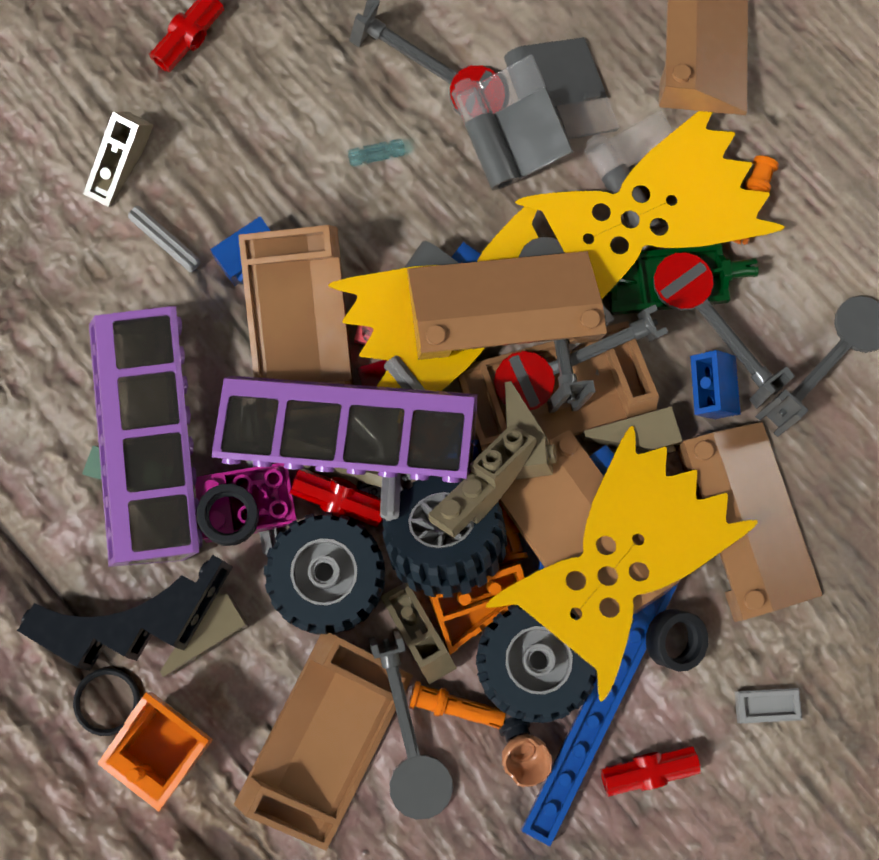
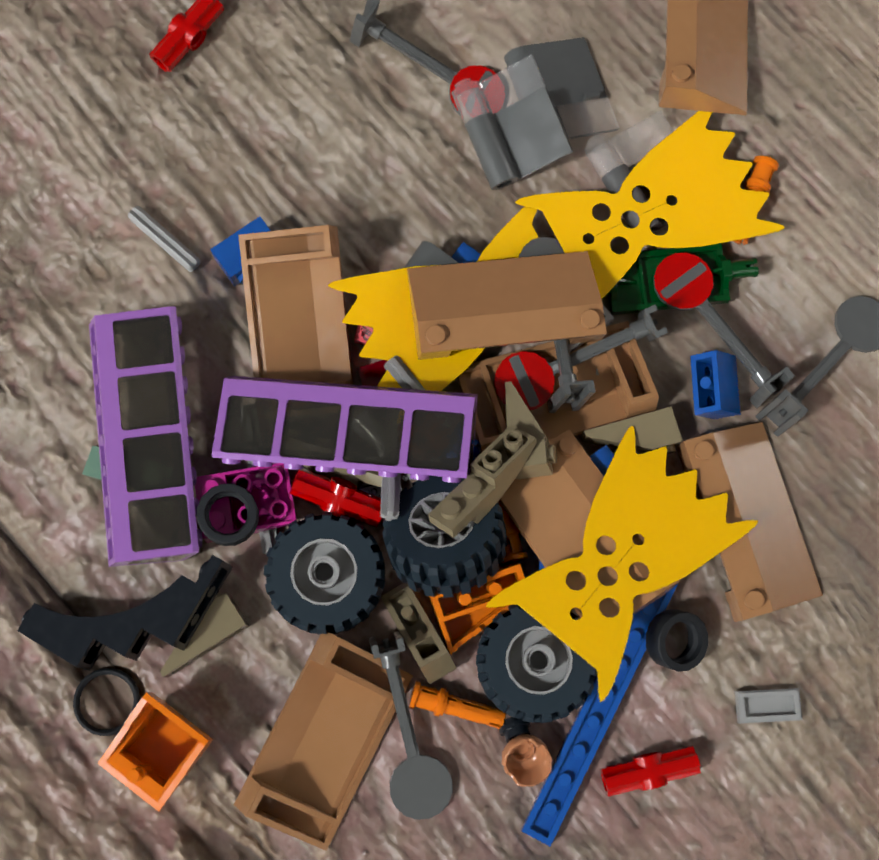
(117, 156): dark tan slope -> none
(376, 152): clear light blue axle -> none

